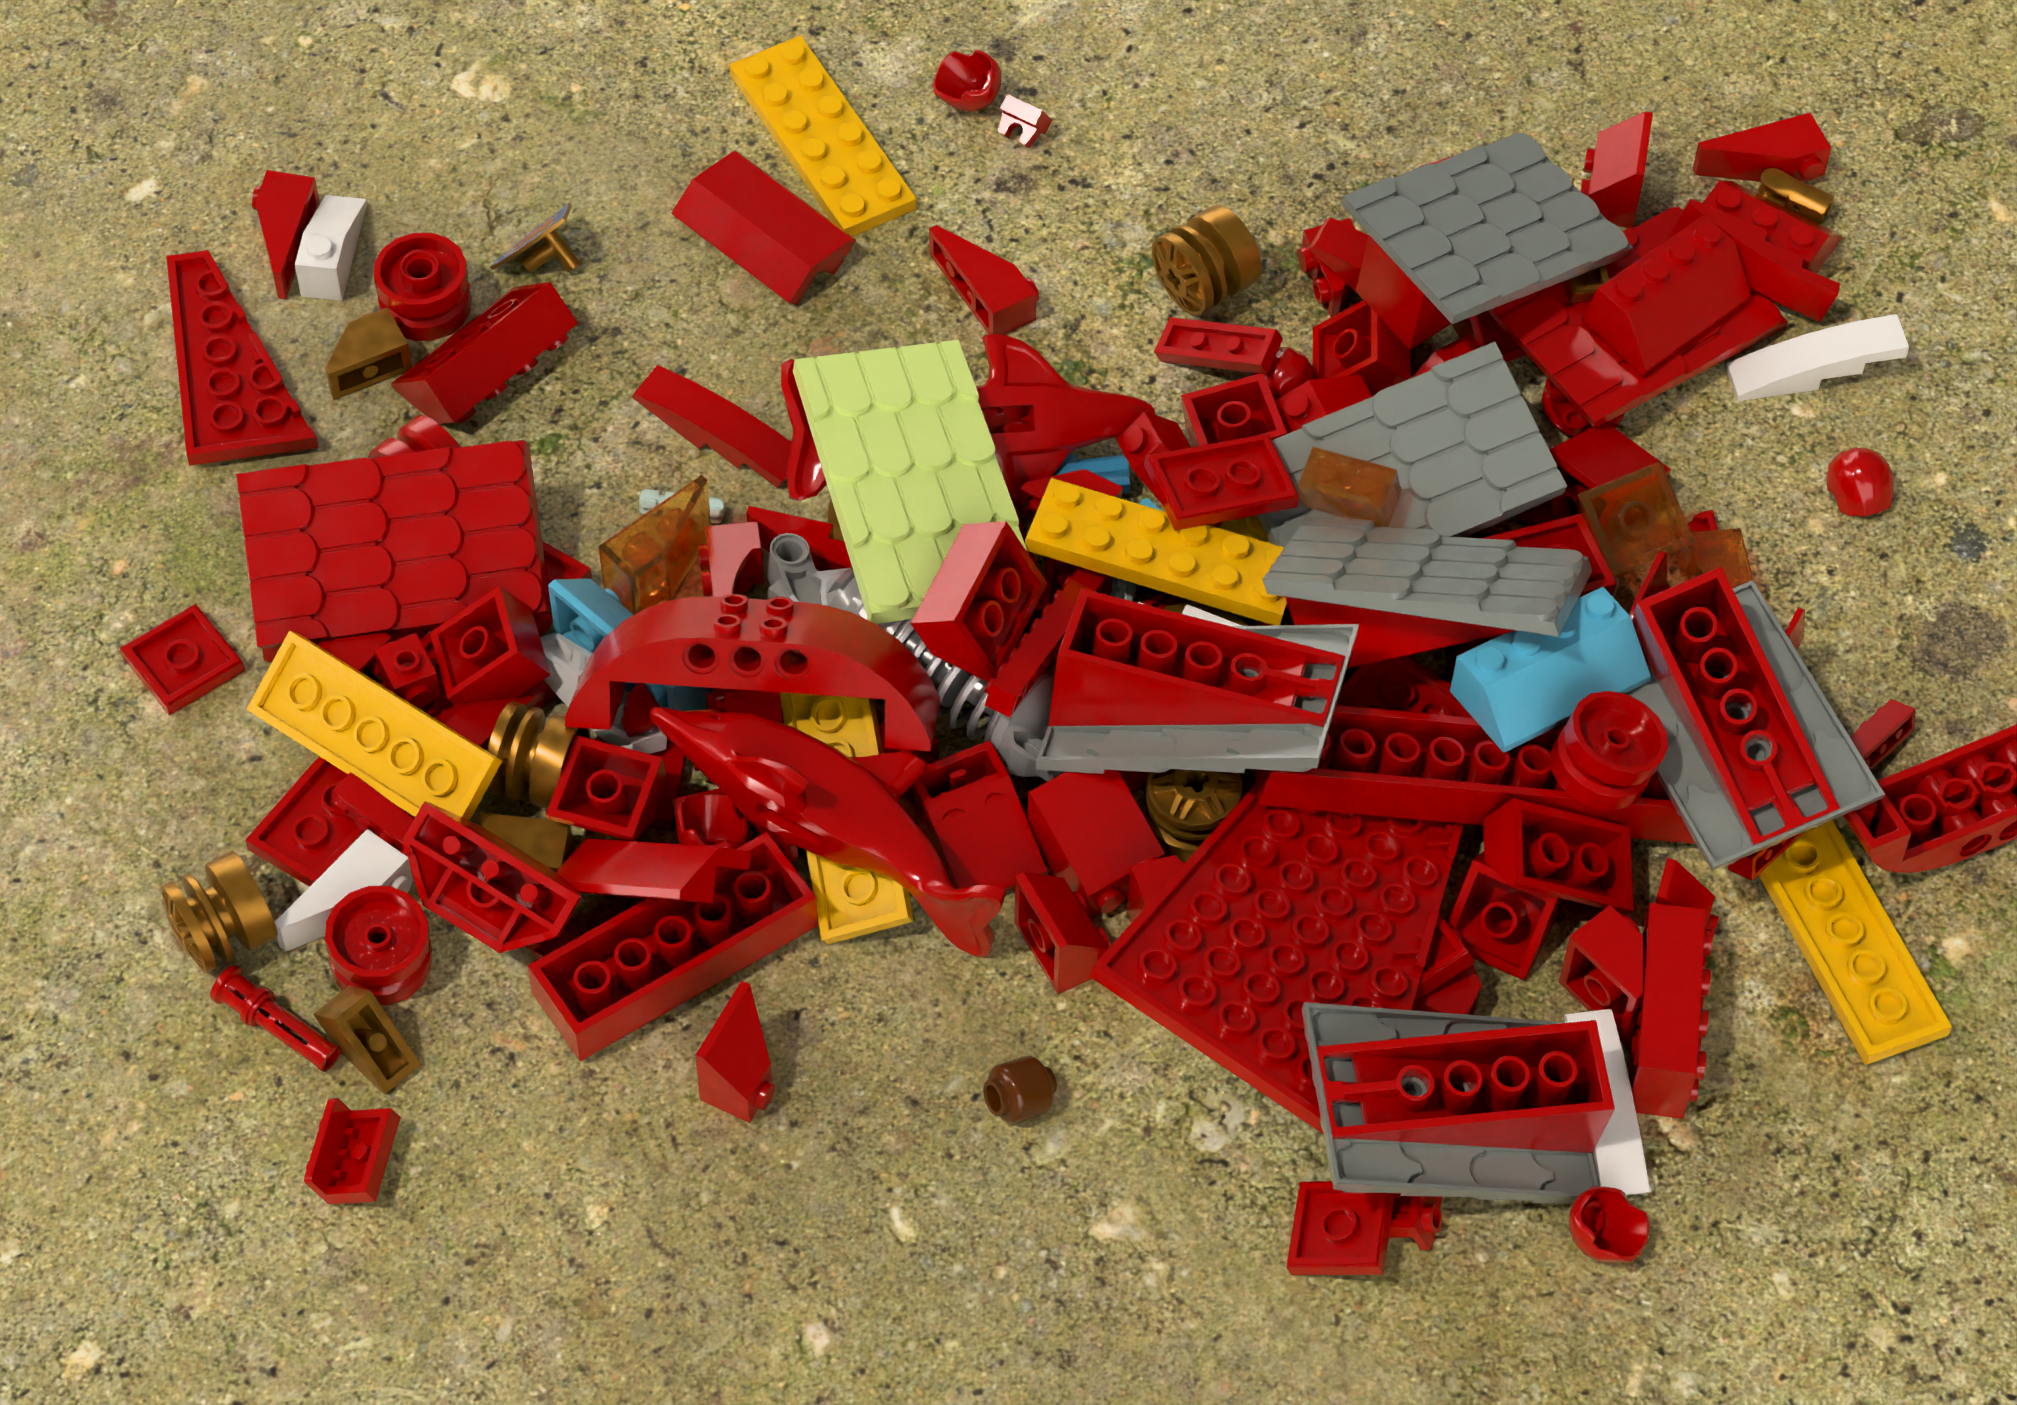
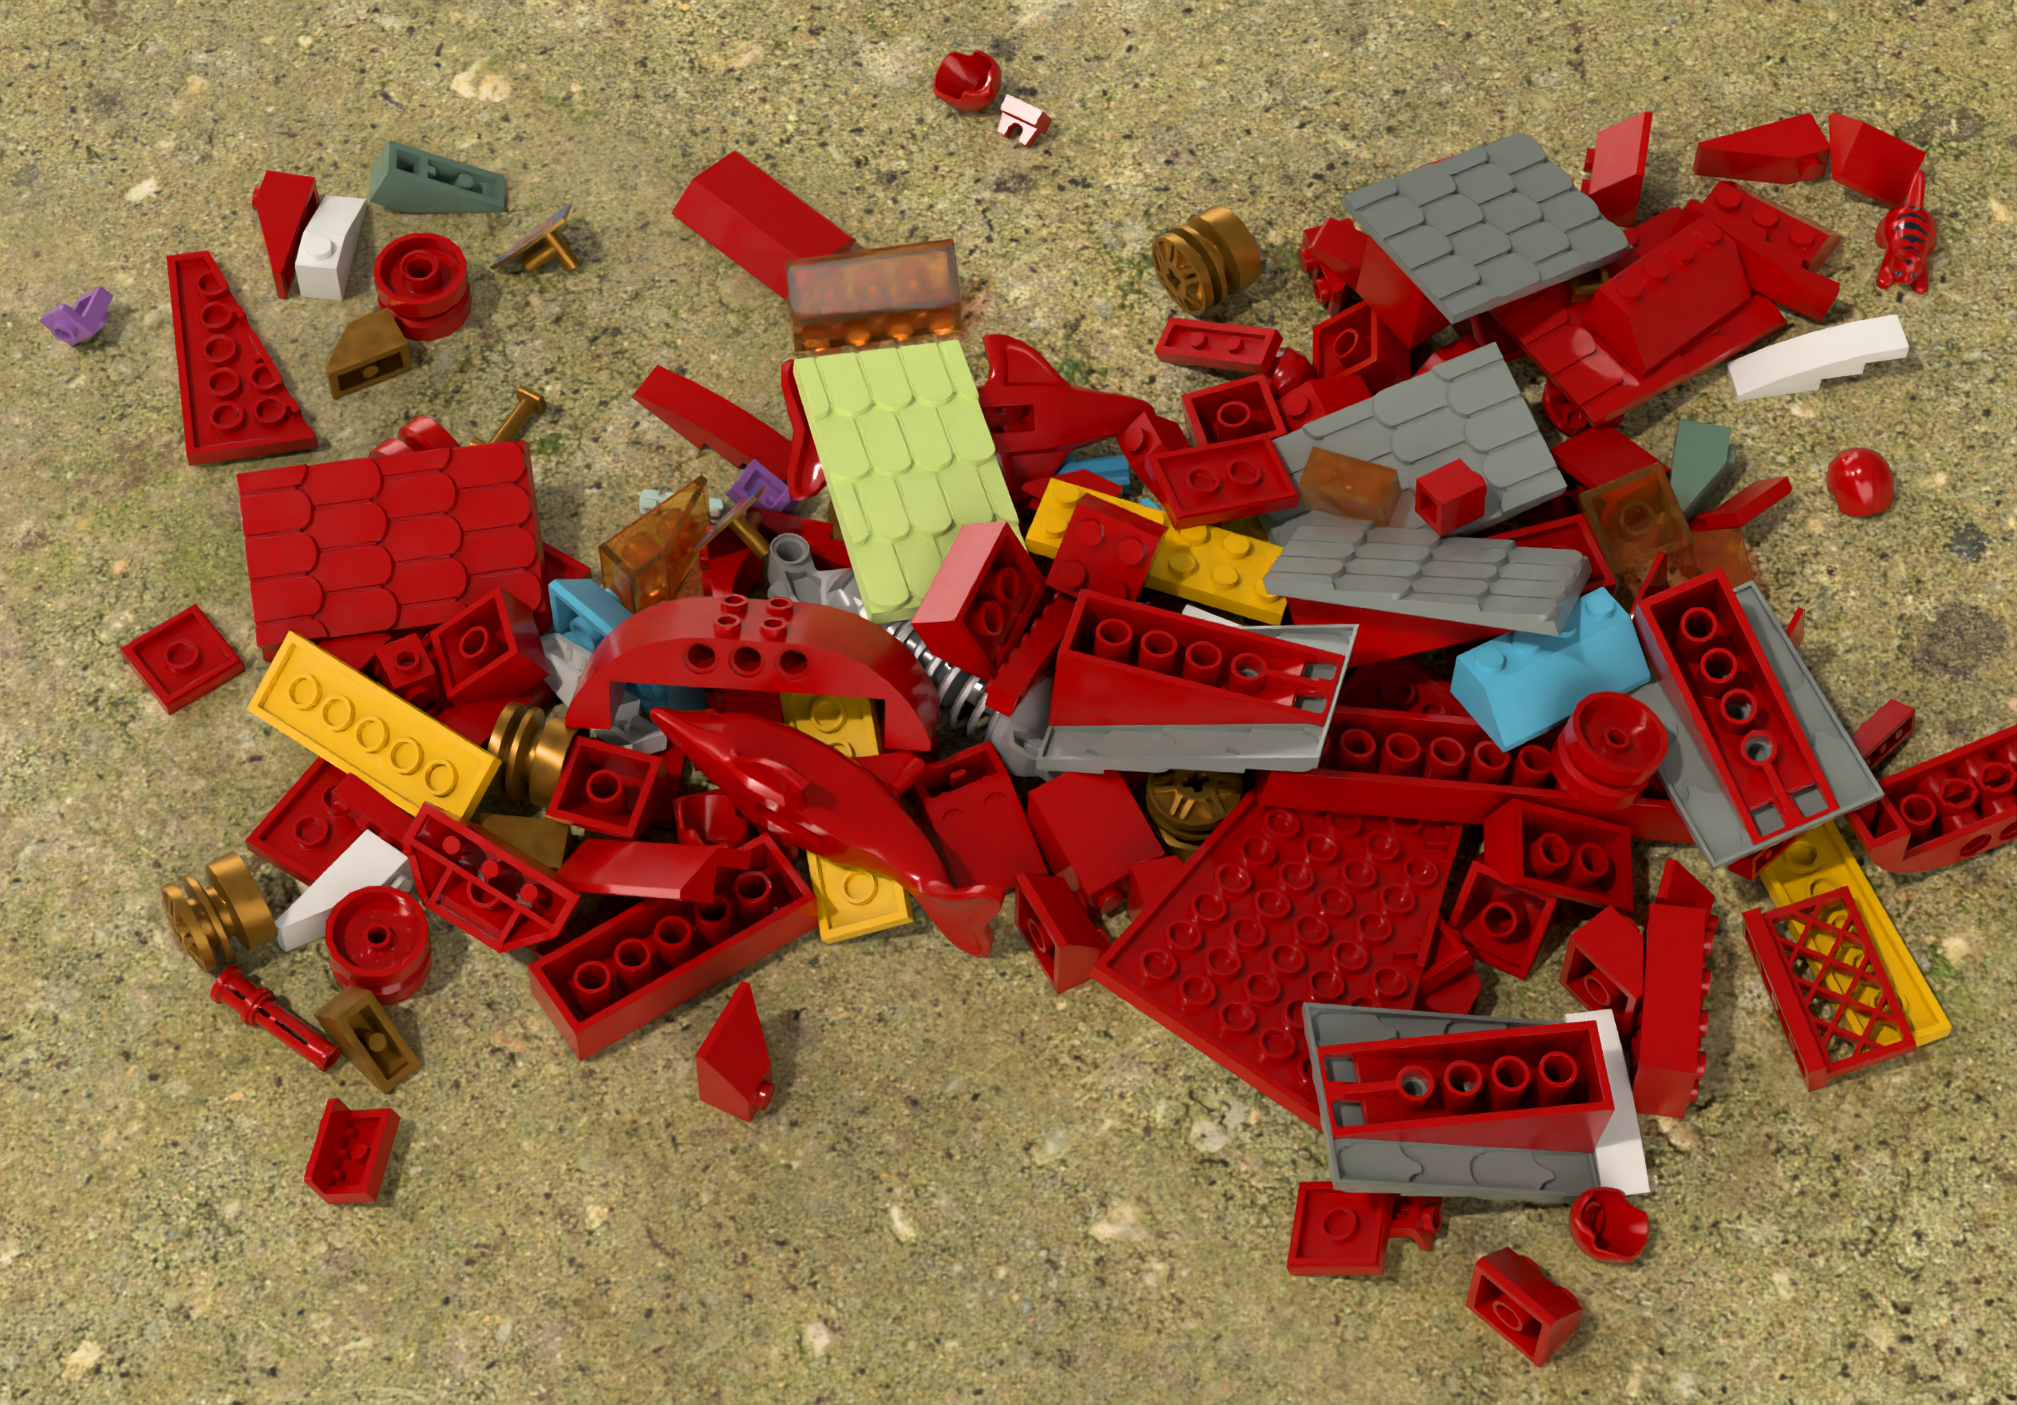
(82, 320): none -> medium lavender bracket
(431, 183): none -> sand green slope
(487, 353): red slope -> none
(528, 402): none -> pearl gold piece
(637, 710): red tile -> none
(742, 526): none -> pearl gold shield
(775, 495): none -> medium lavender bracket
(822, 136): yellow plate -> none
(873, 295): none -> clear orange slope
(985, 282): red slope -> none
(1020, 1089): reddish brown head -> none
(1106, 551): none -> red brick
(1450, 497): none -> red brick
(1522, 1304): none -> red slope
(1699, 463): none -> sand green slope
(1748, 503): none -> red tile
(1792, 1007): none -> red fence
(1795, 195): pearl gold bar -> none
(1871, 160): none -> red slope
(1908, 237): none -> red animal

